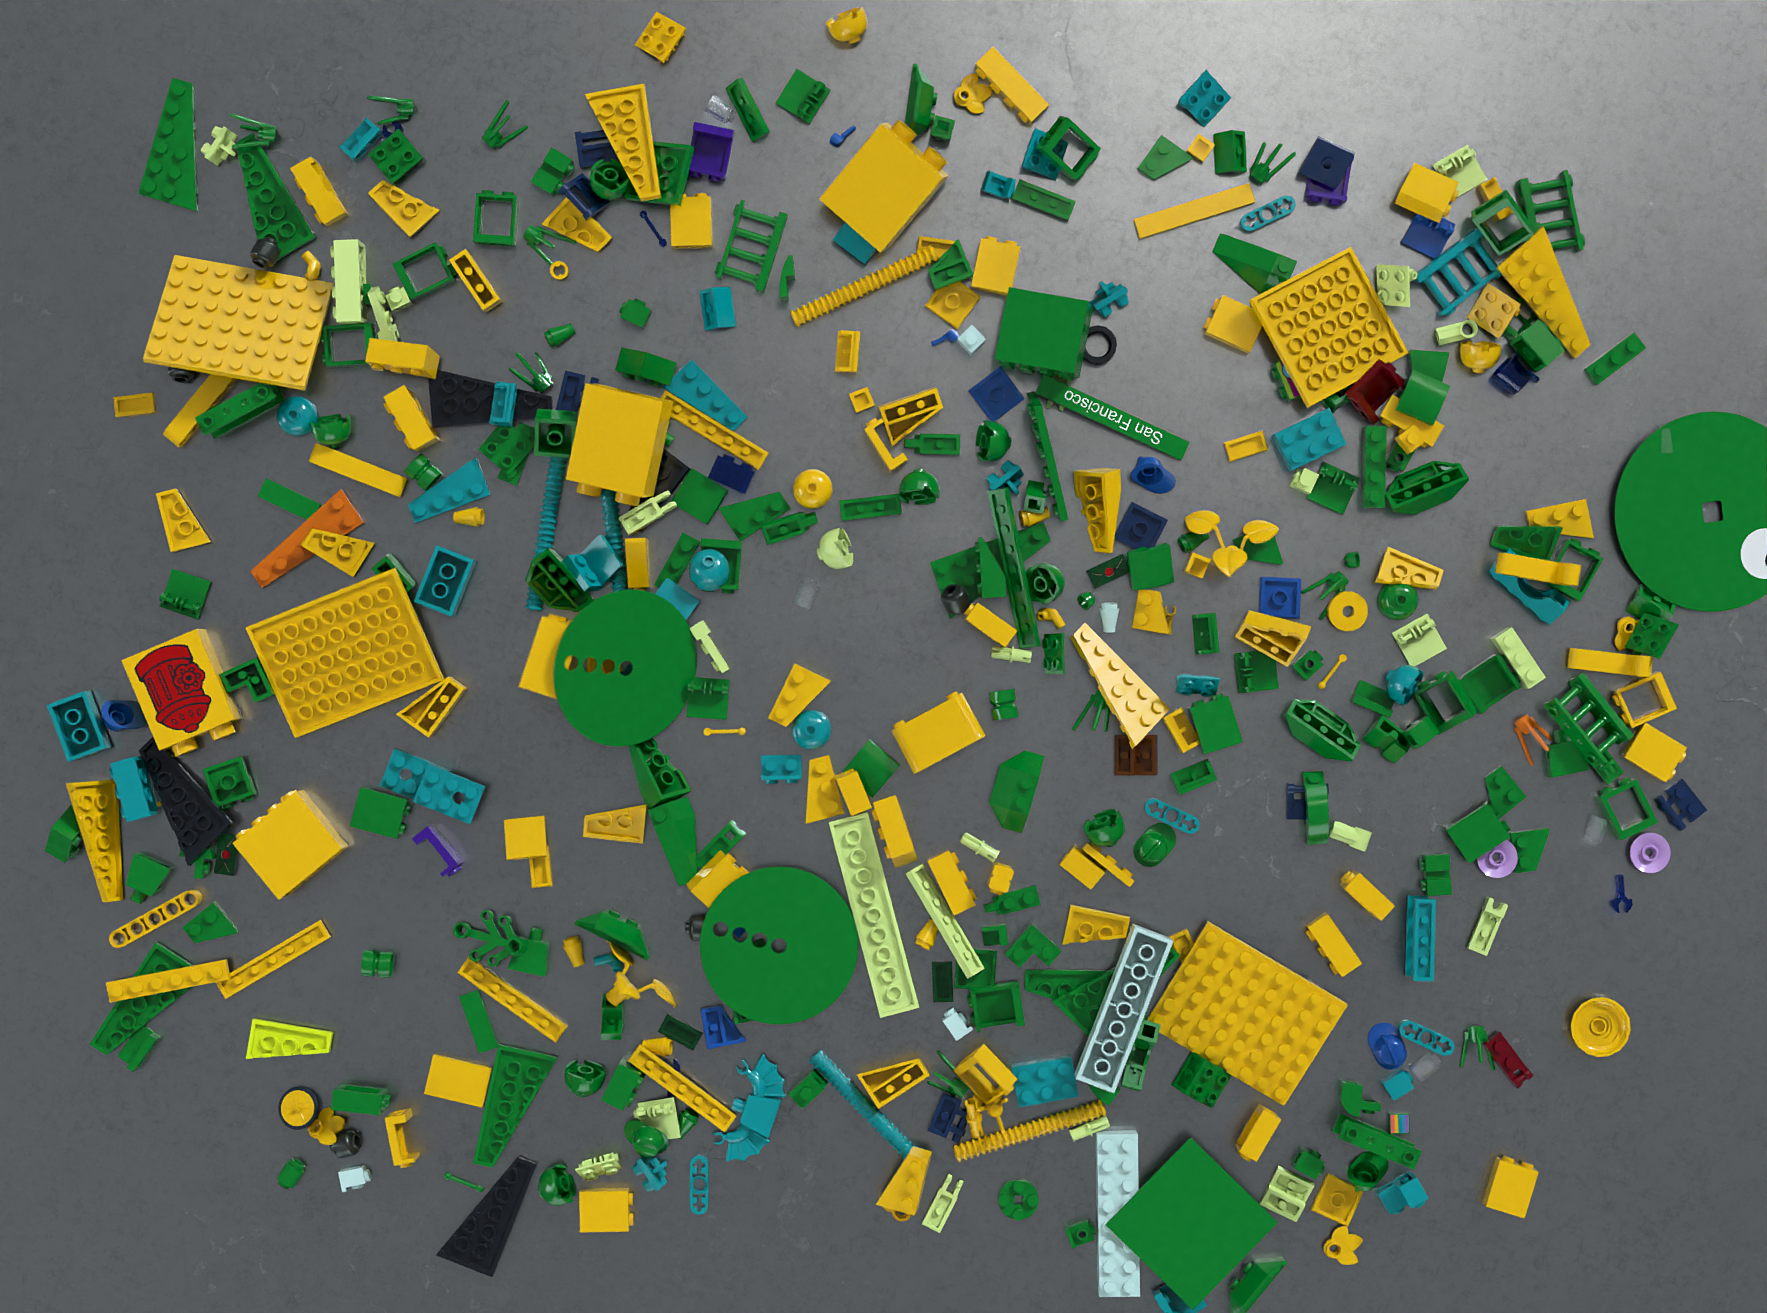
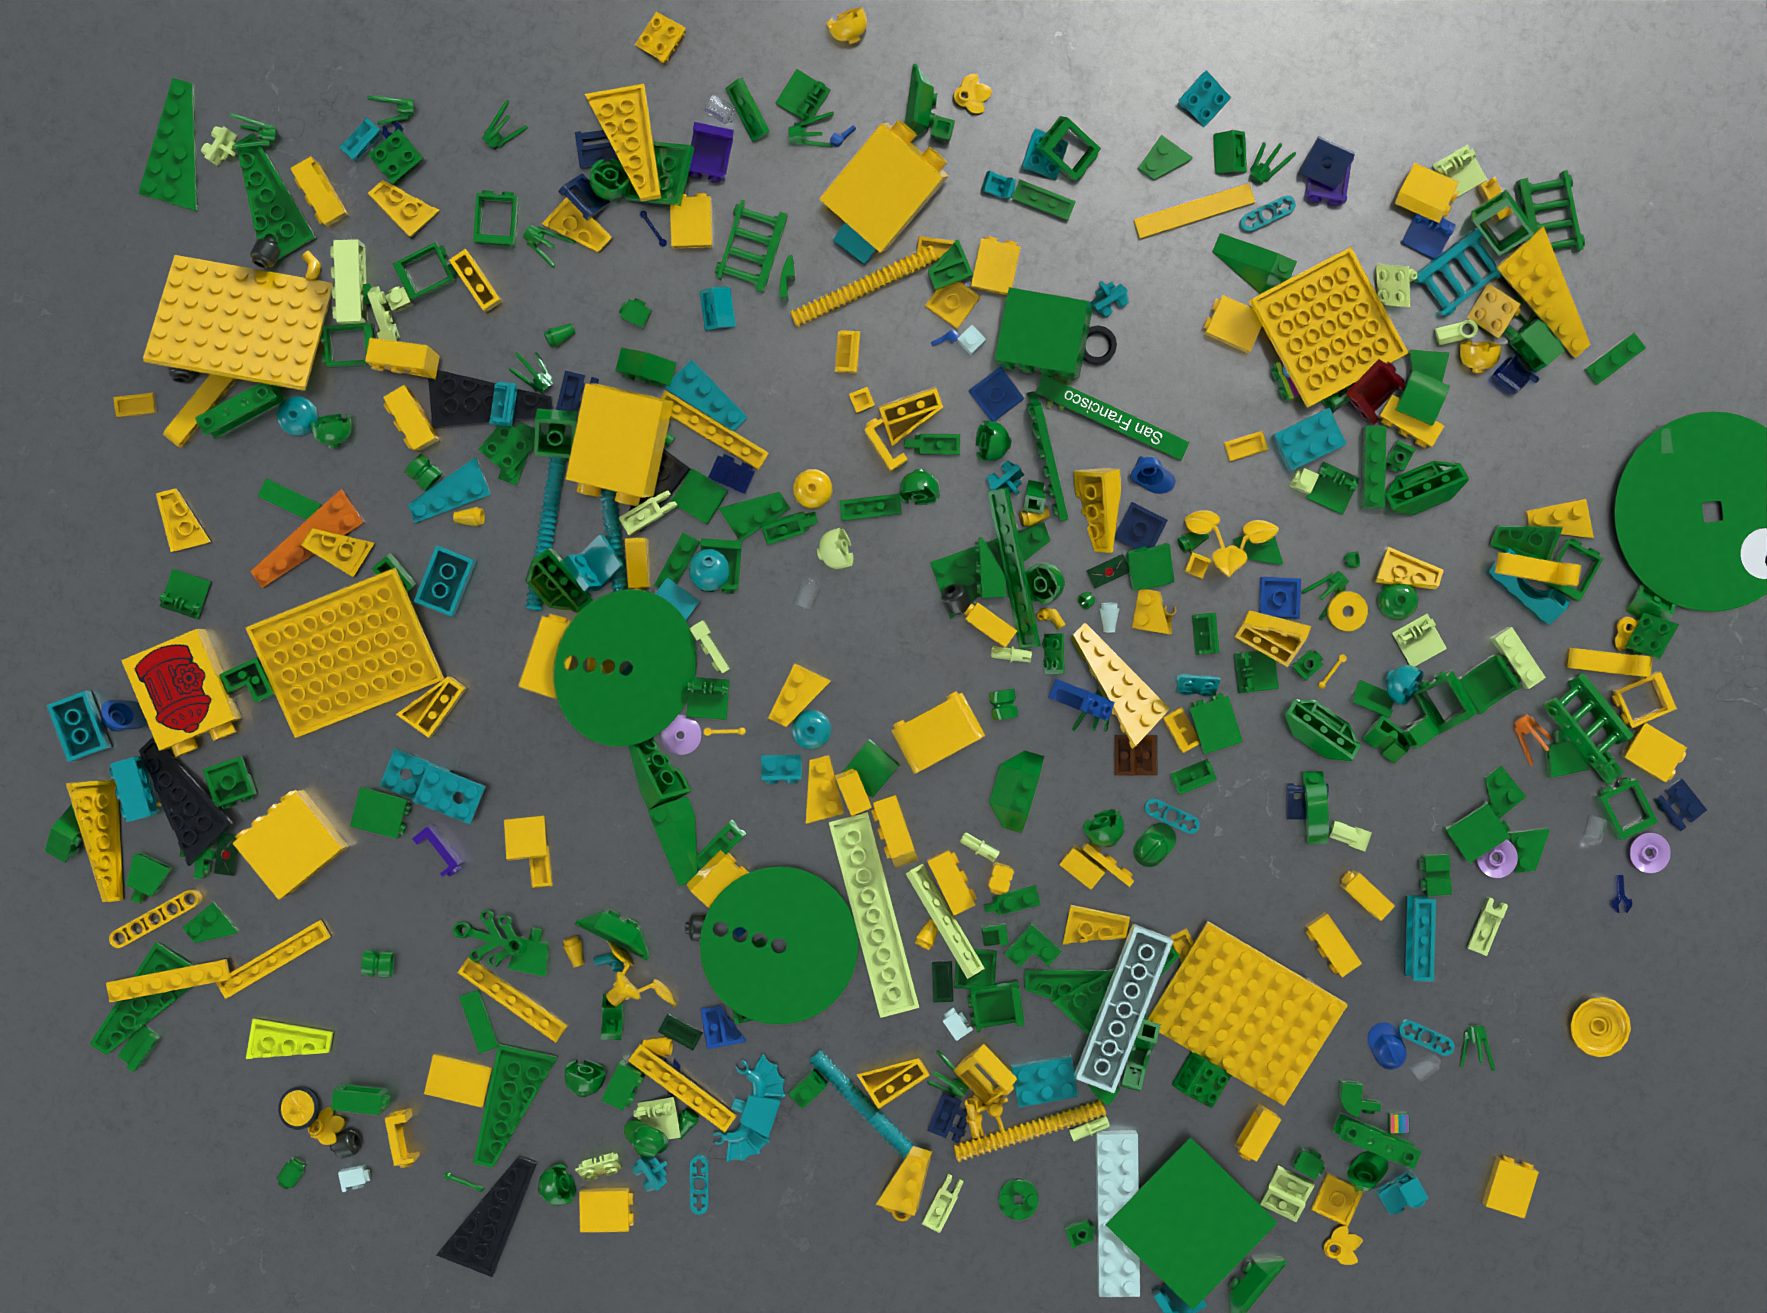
(358, 470): yellow beam -> none
(553, 172): green brick -> none
(560, 276): yellow bush -> none
(617, 825): yellow wing -> none
(691, 738): none -> lavender dish
(799, 135): none -> green plant
(1011, 86): yellow brick -> none
(1073, 697): none -> blue panel
(1200, 147): yellow plate -> none
(1398, 1084): teal brick -> none
(1410, 439): yellow brick -> none
(1507, 1059): dark red plate -> none

